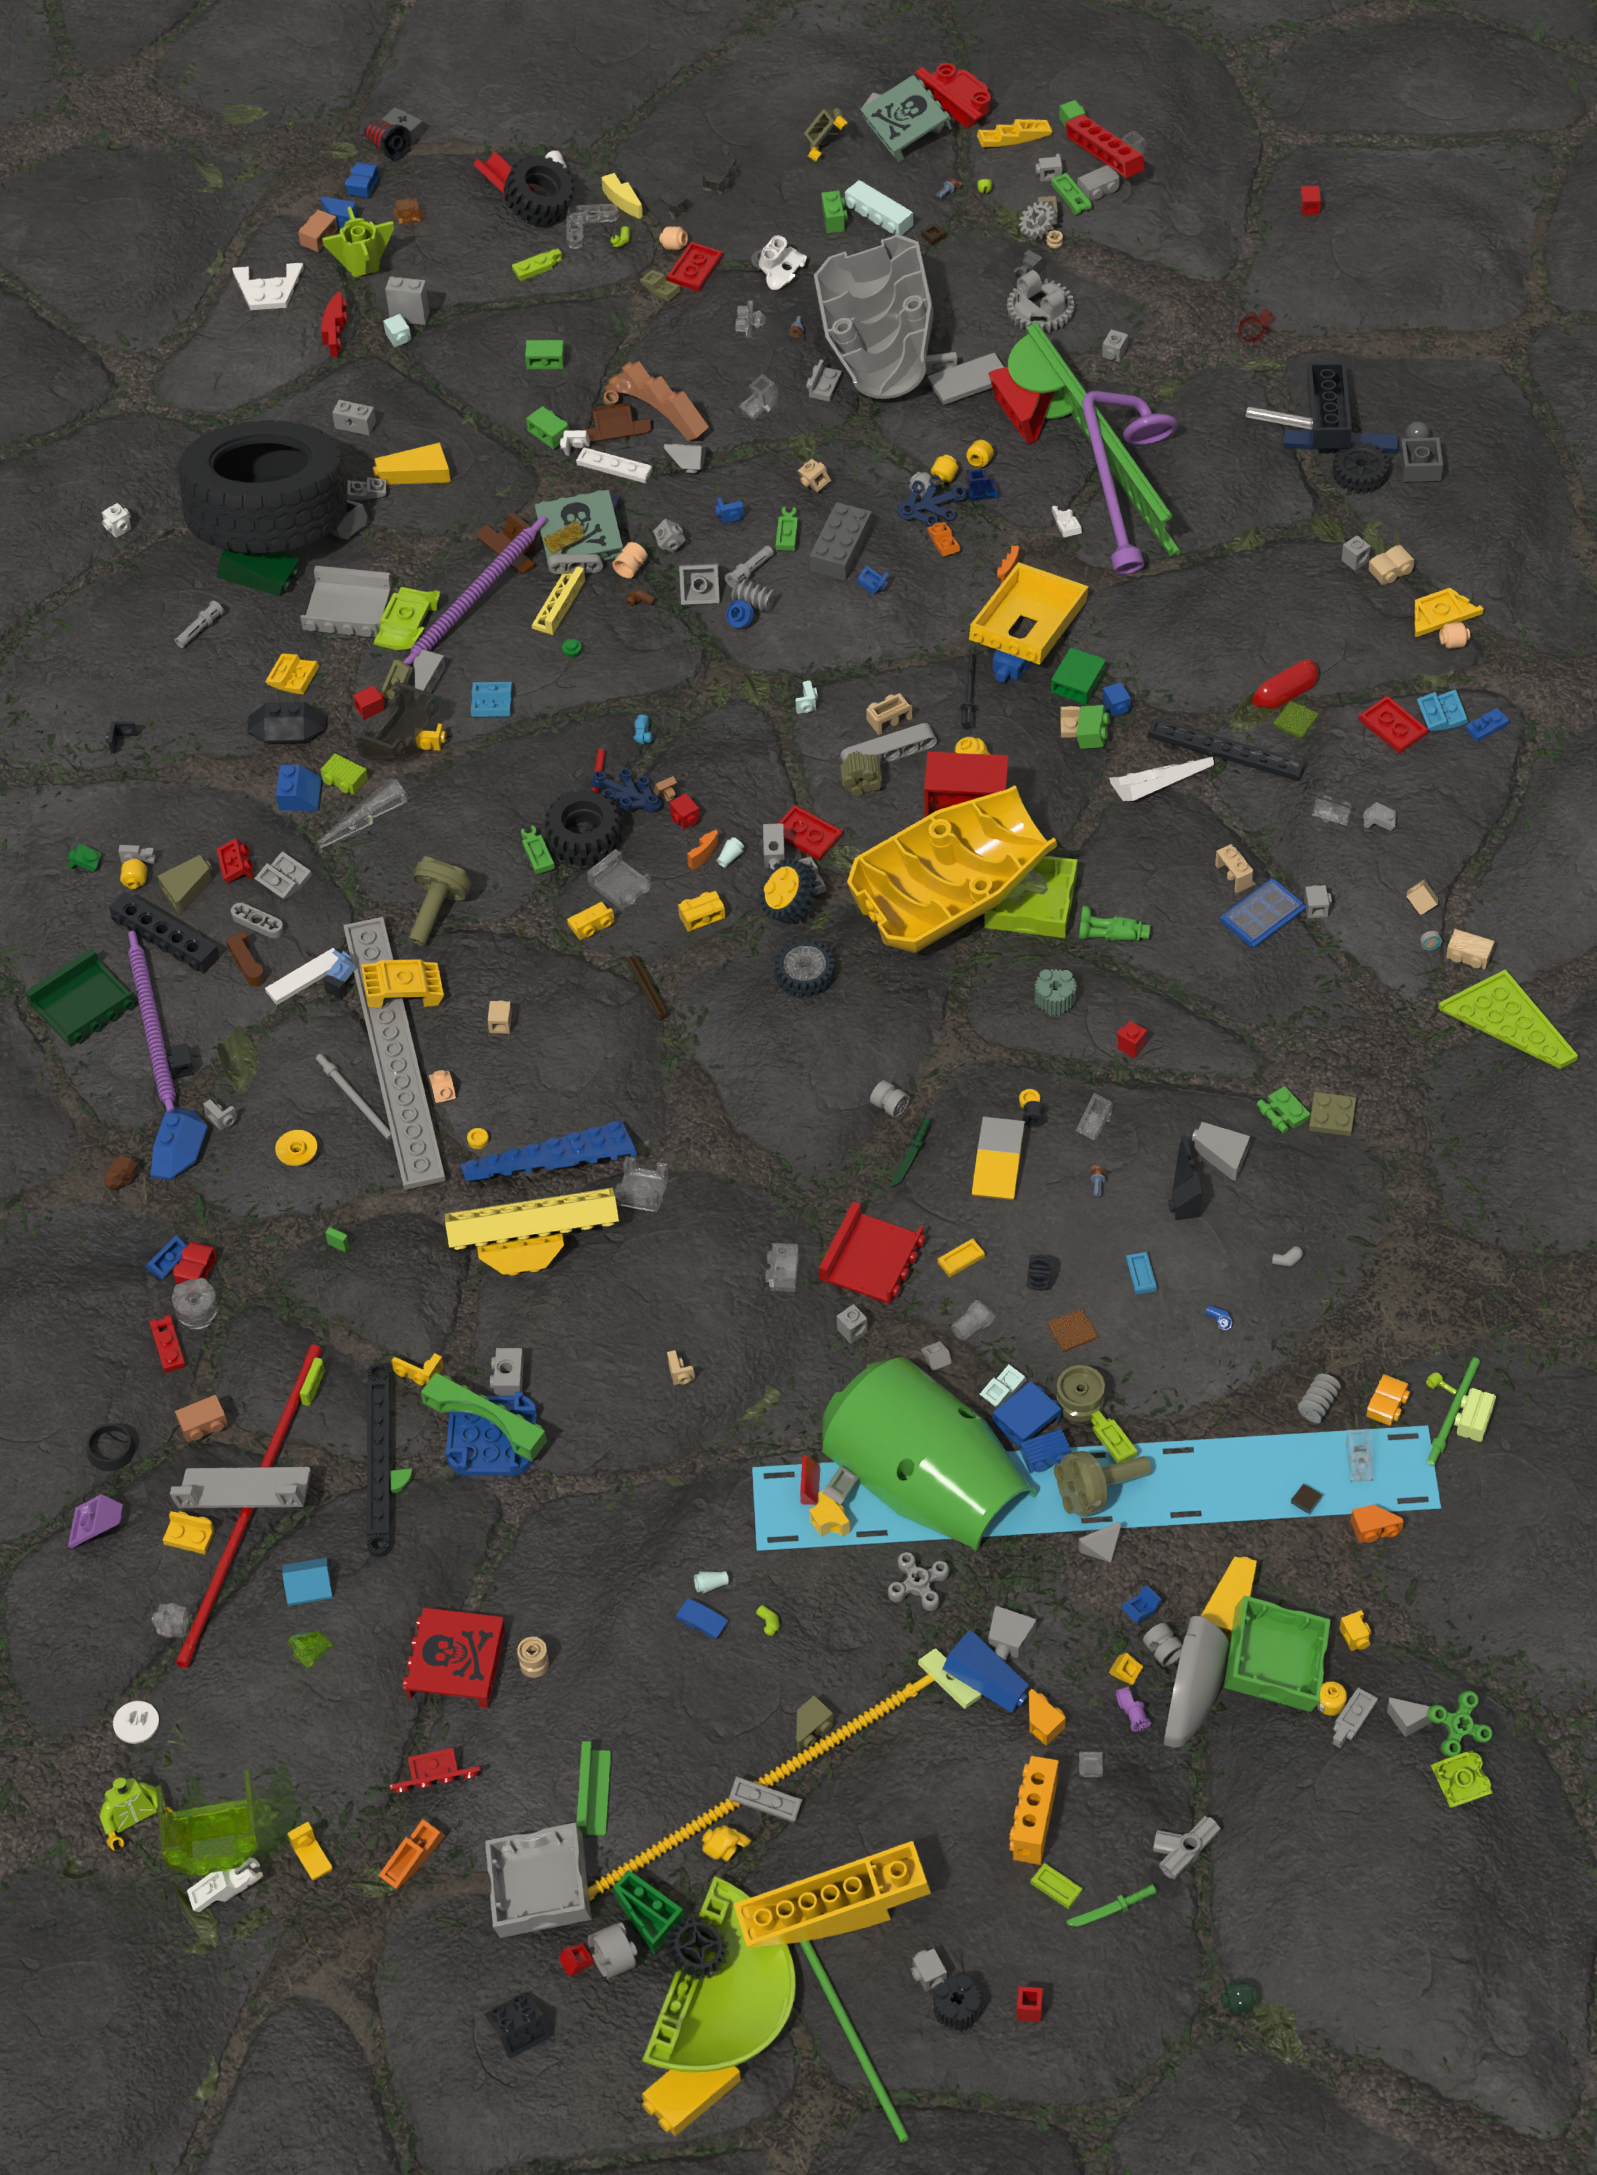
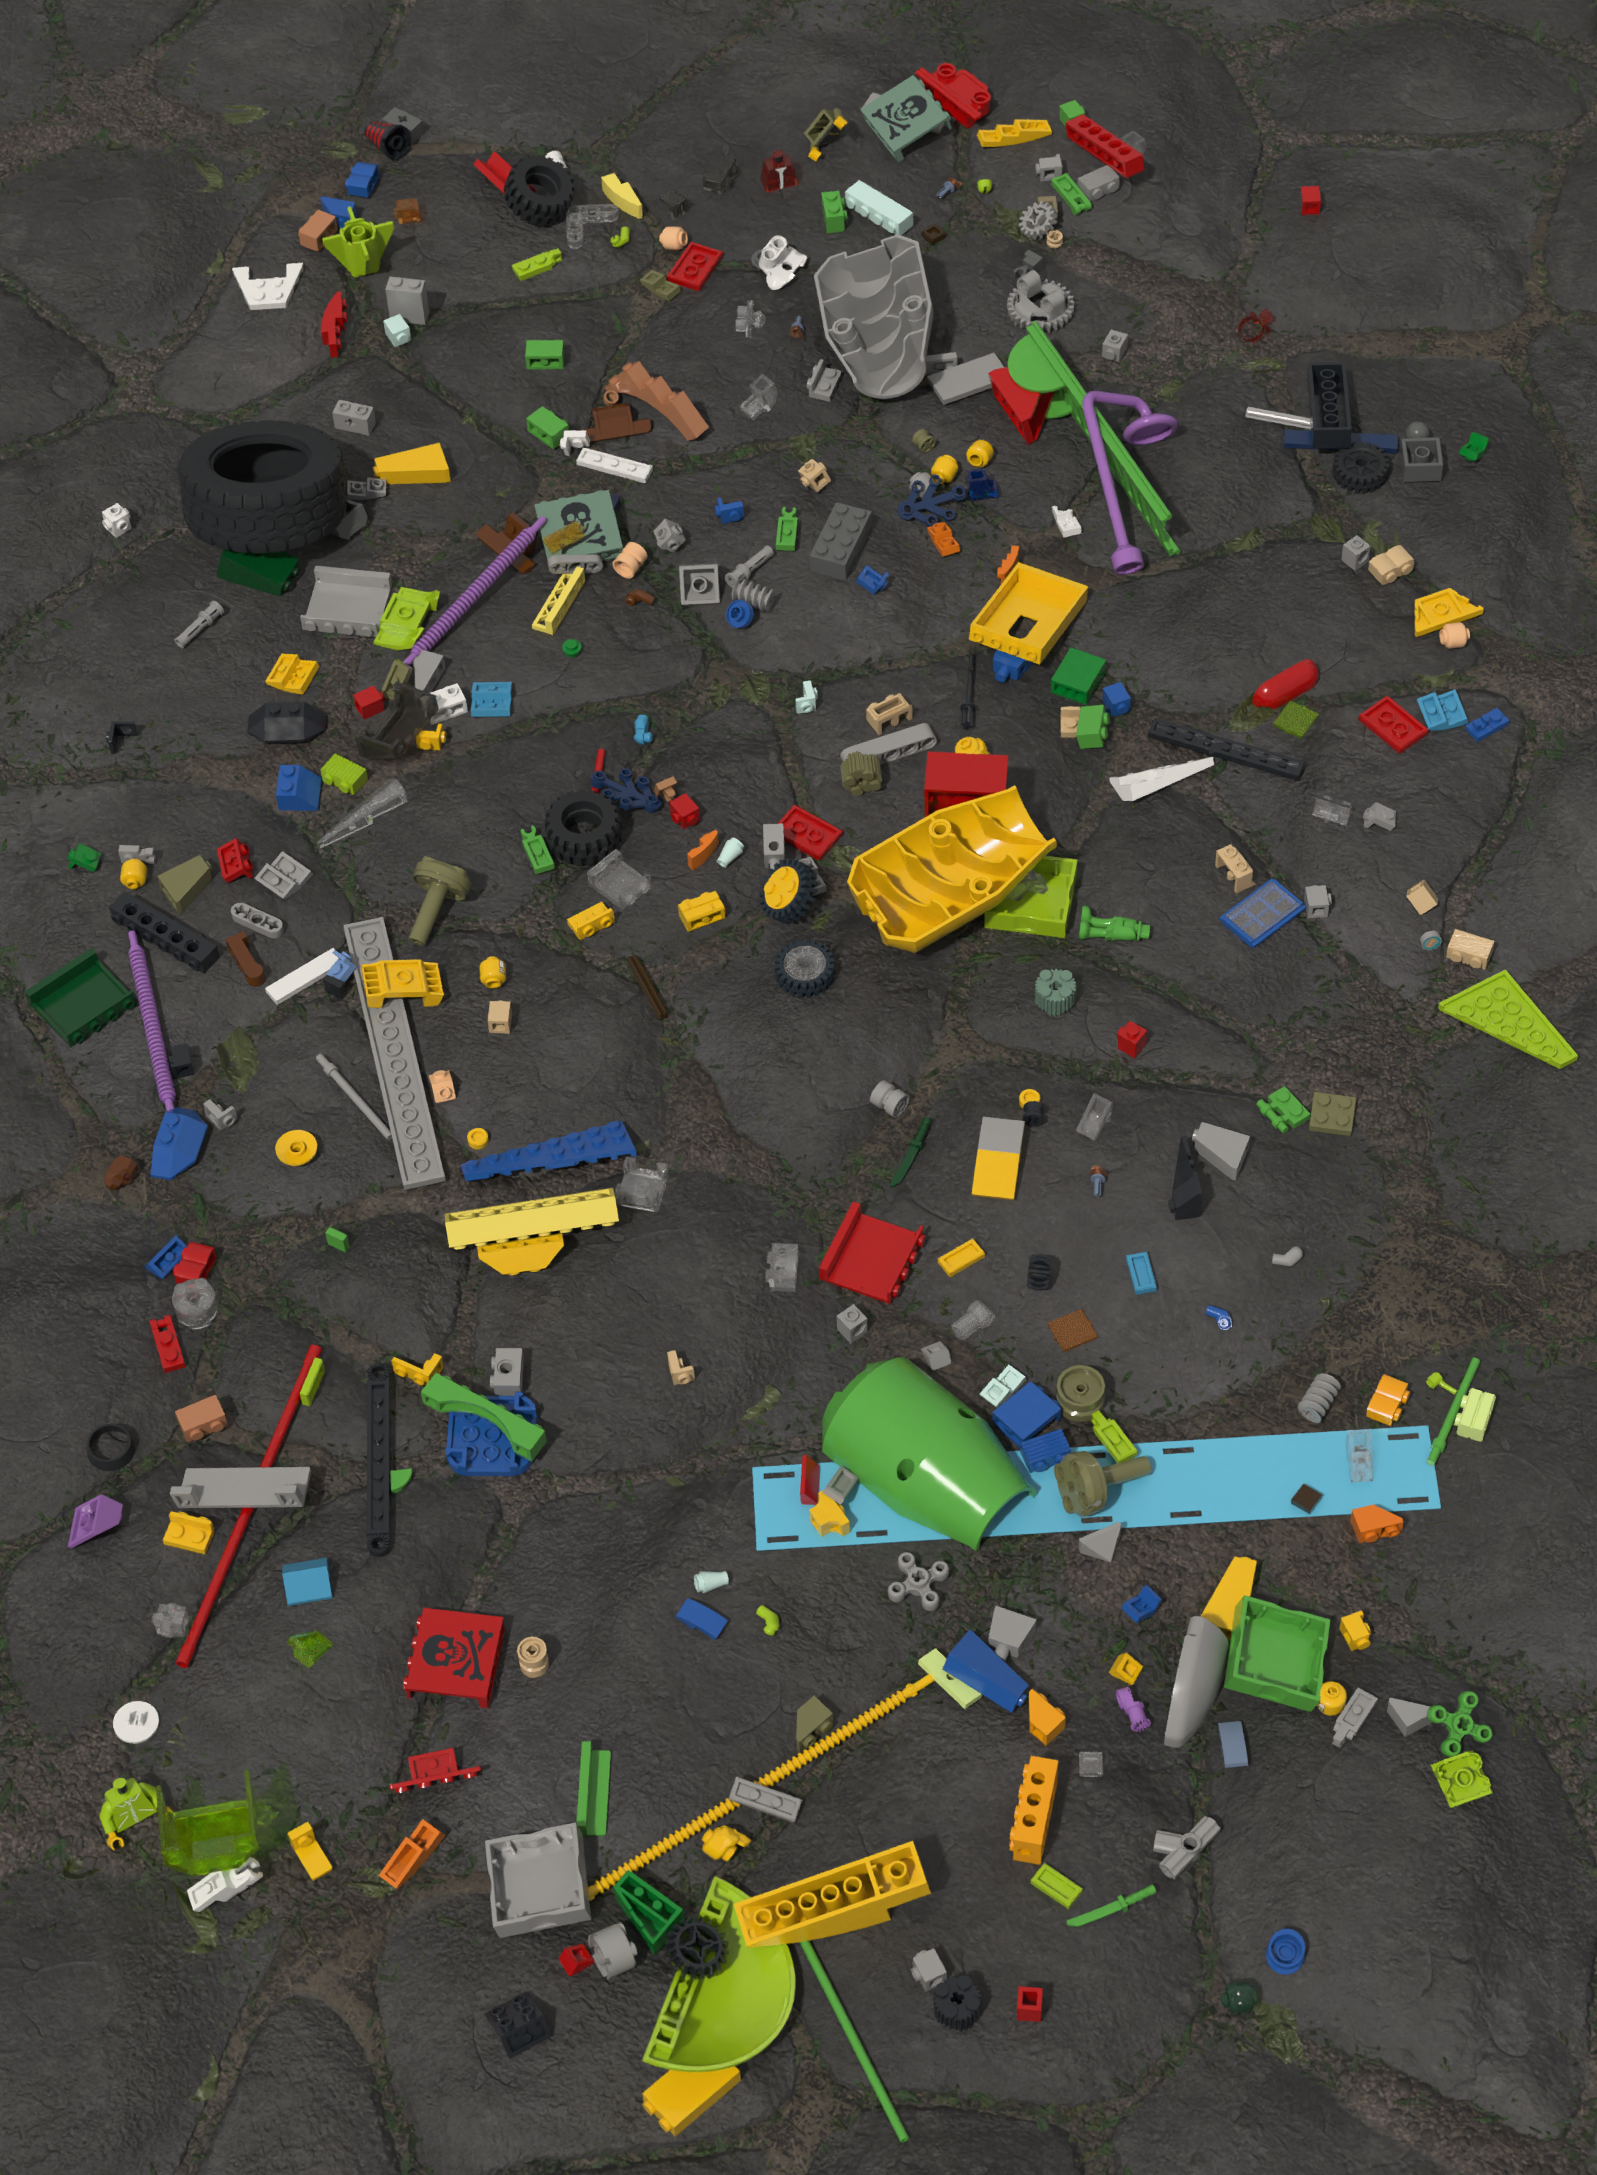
(450, 703): none -> white brick
(492, 972): none -> yellow head
(687, 456): light grey slope -> none
(778, 172): none -> clear red torso
(923, 440): none -> olive wheel
(1164, 1644): light grey wheel -> none
(1232, 1744): none -> sand blue slope
(1286, 1951): none -> blue piece
(1475, 447): none -> green bracket

